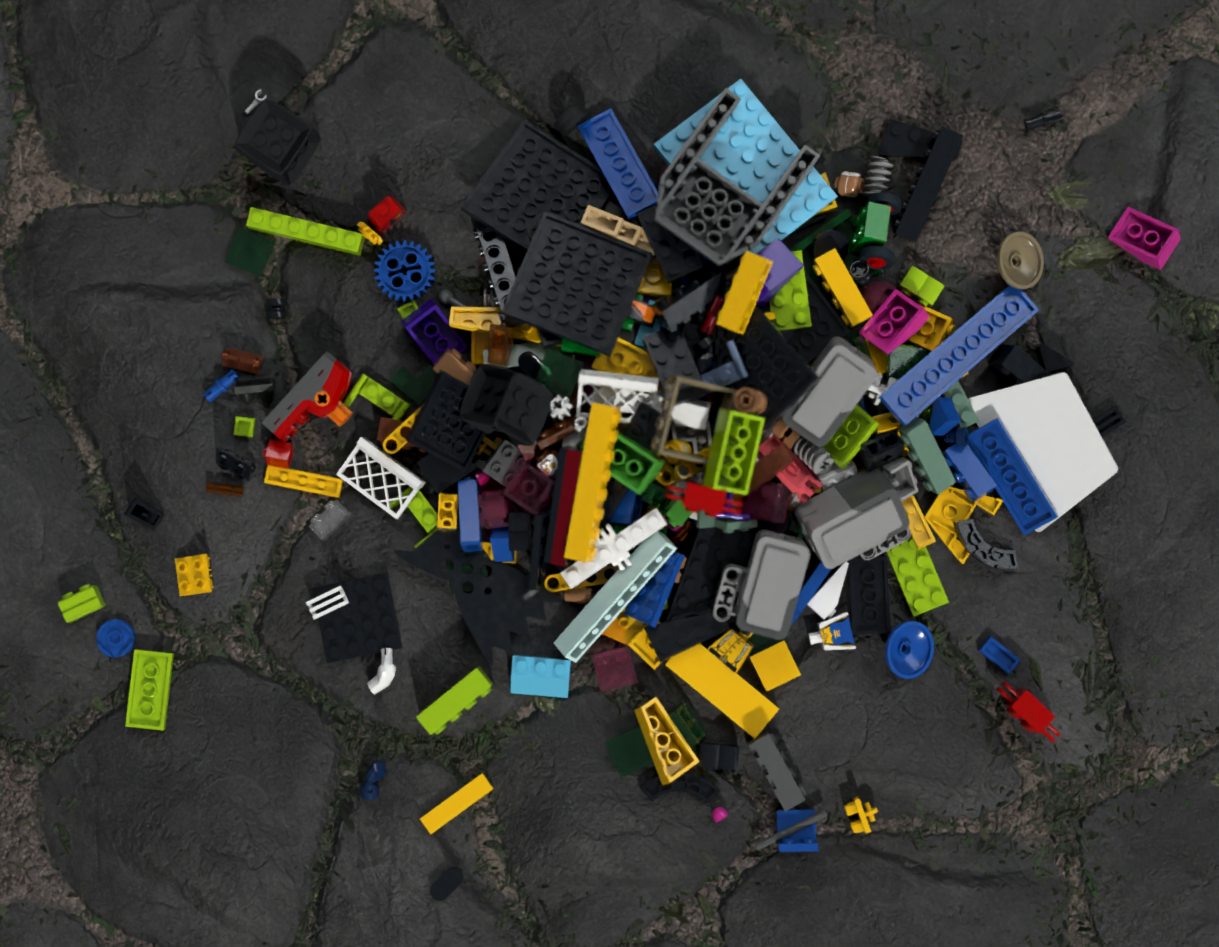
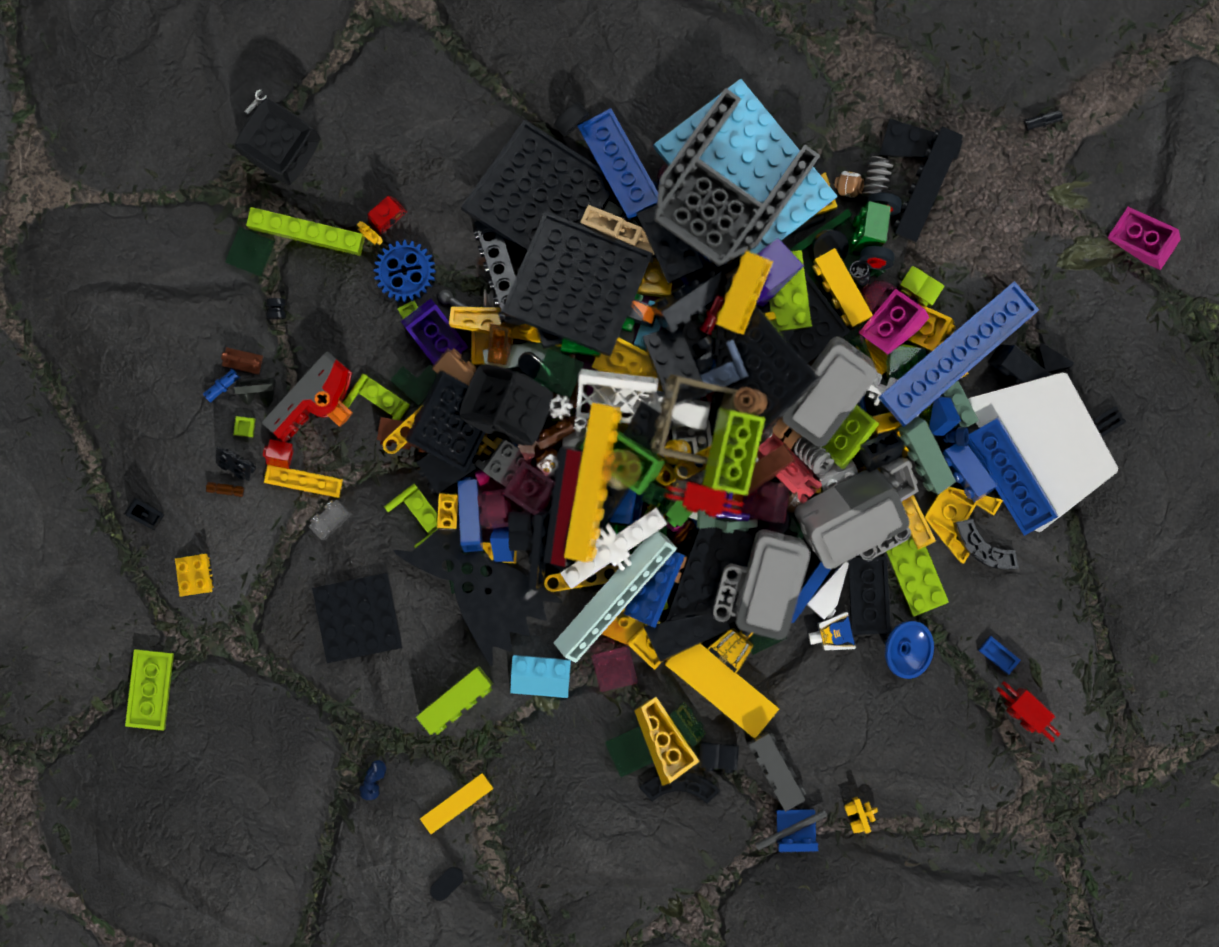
(82, 603): lime brick -> none
(115, 638): blue tile -> none
(312, 609): white tile -> none
(385, 672): white arm -> none
(391, 465): white fence -> none
(579, 595): medium nougat cone -> none
(628, 475): none -> clear yellow dish
(719, 814): dark pink hinge -> none
(775, 665): yellow tile -> none
(1020, 260): dark tan dish -> none

